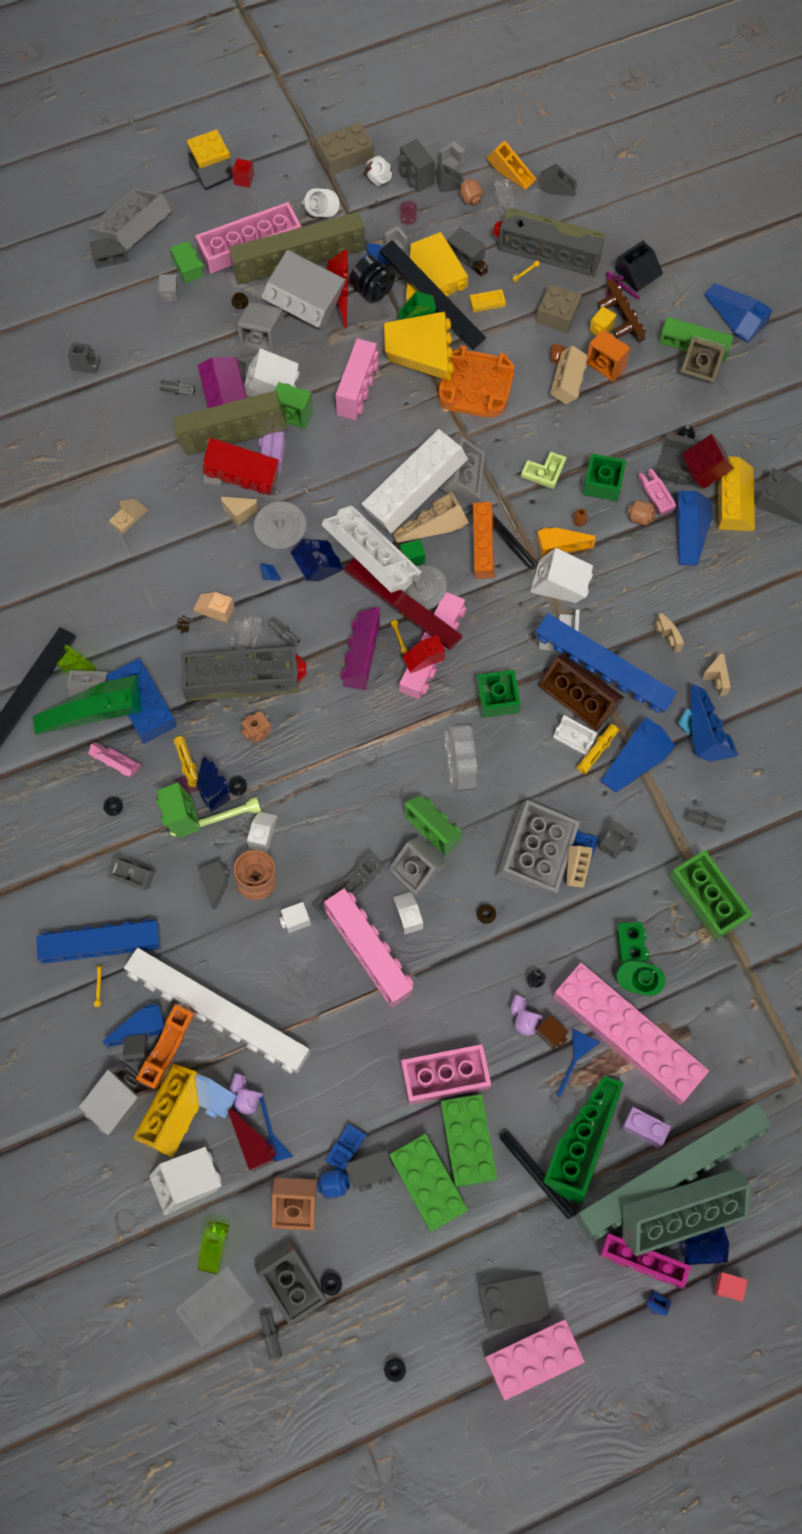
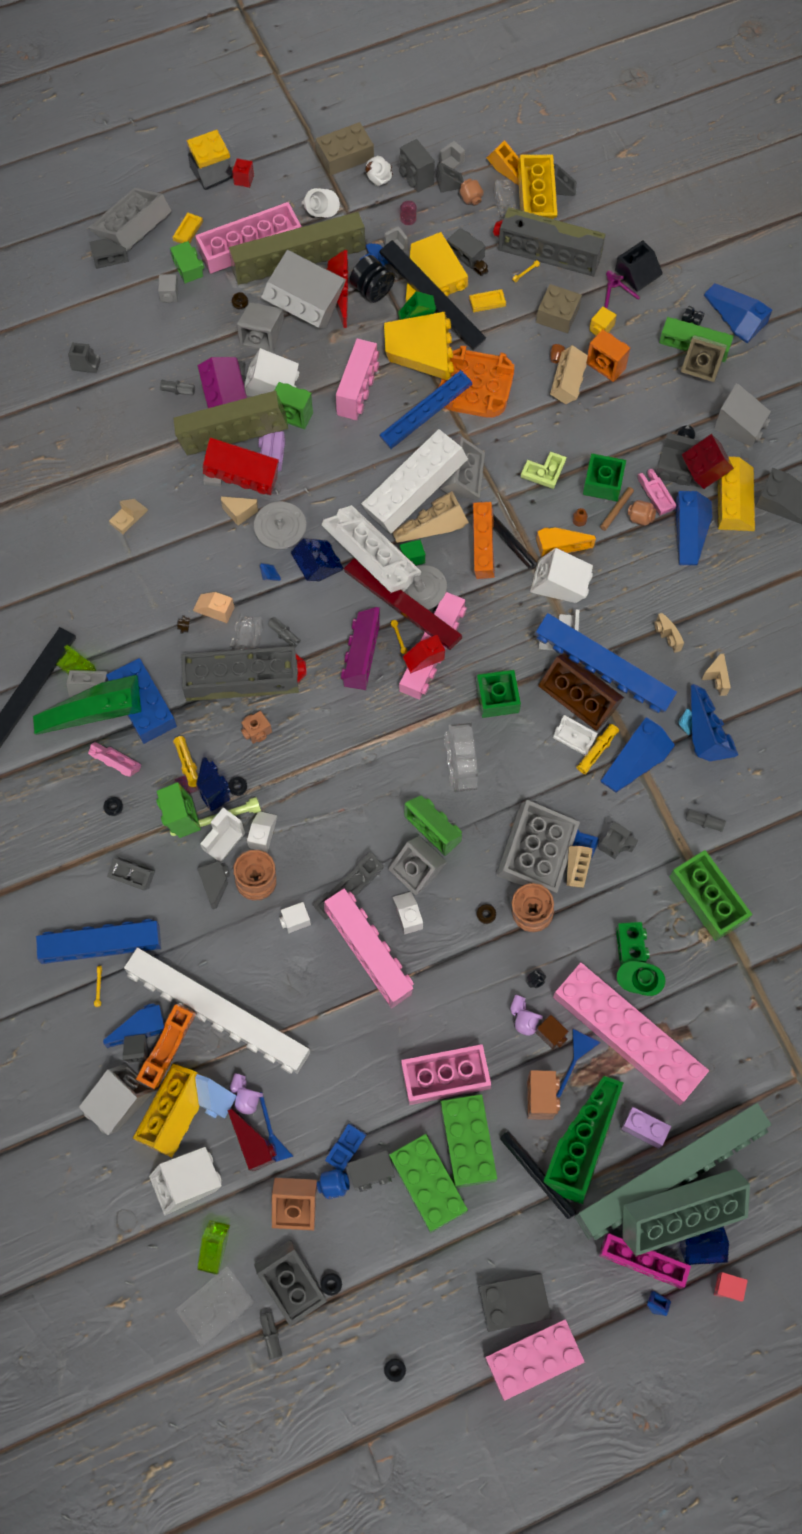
(187, 228): none -> yellow tile
(224, 836): none -> white panel
(426, 409): none -> blue tile
(532, 897): none -> nougat wheel
(537, 185): none -> yellow slope
(542, 1095): none -> nougat brick
(616, 298): reddish brown plate -> none
(617, 508): none -> medium nougat bar
(693, 316): none -> black wheel
(743, 417): none -> light grey slope

